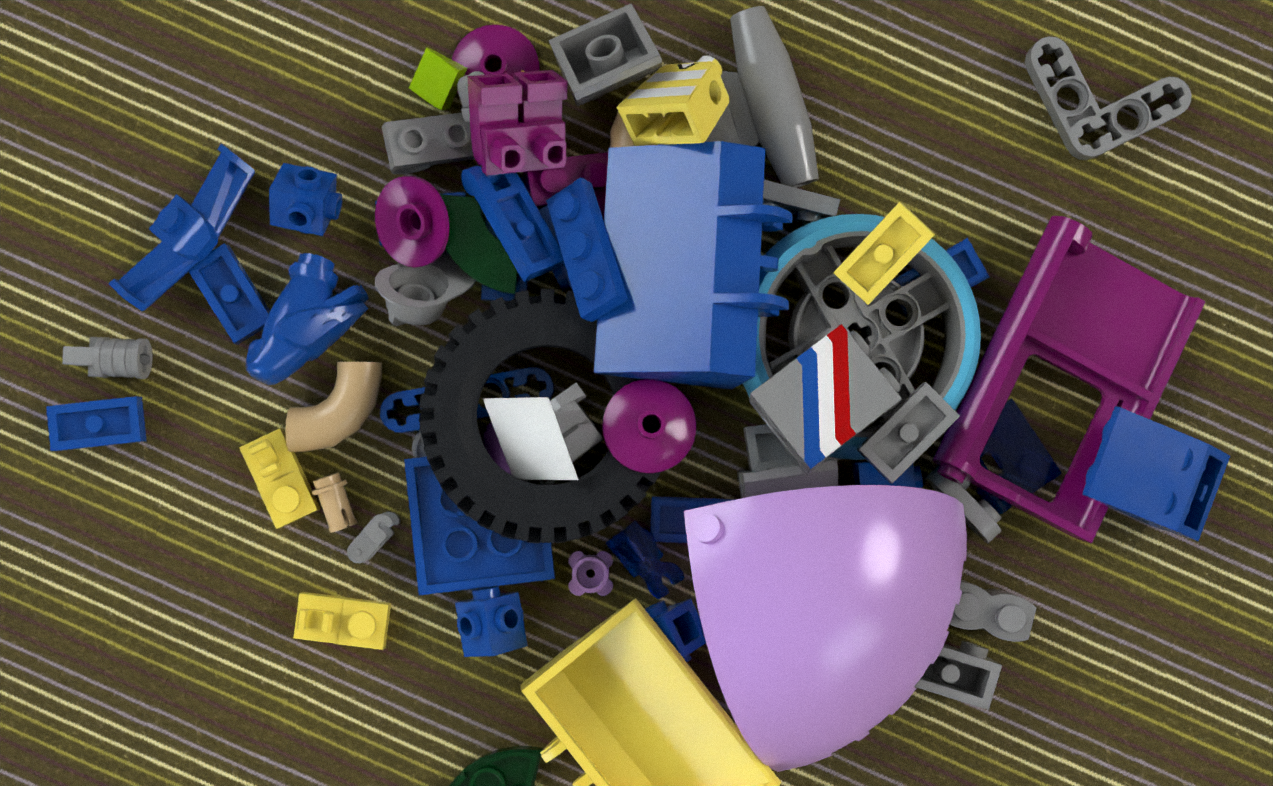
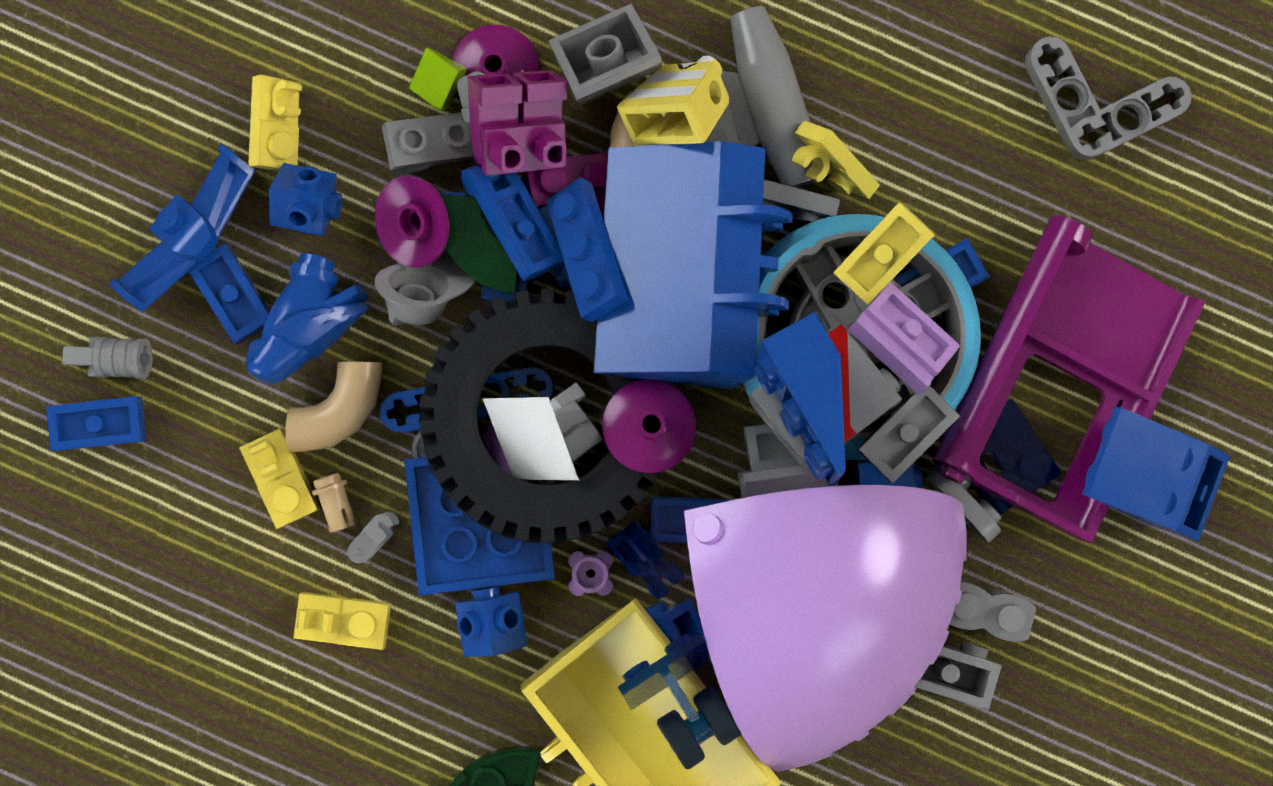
(274, 123): none -> light yellow plate
(713, 715): none -> plate
(807, 378): none -> blue slope
(832, 158): none -> light yellow plate
(904, 338): none -> lavender plate

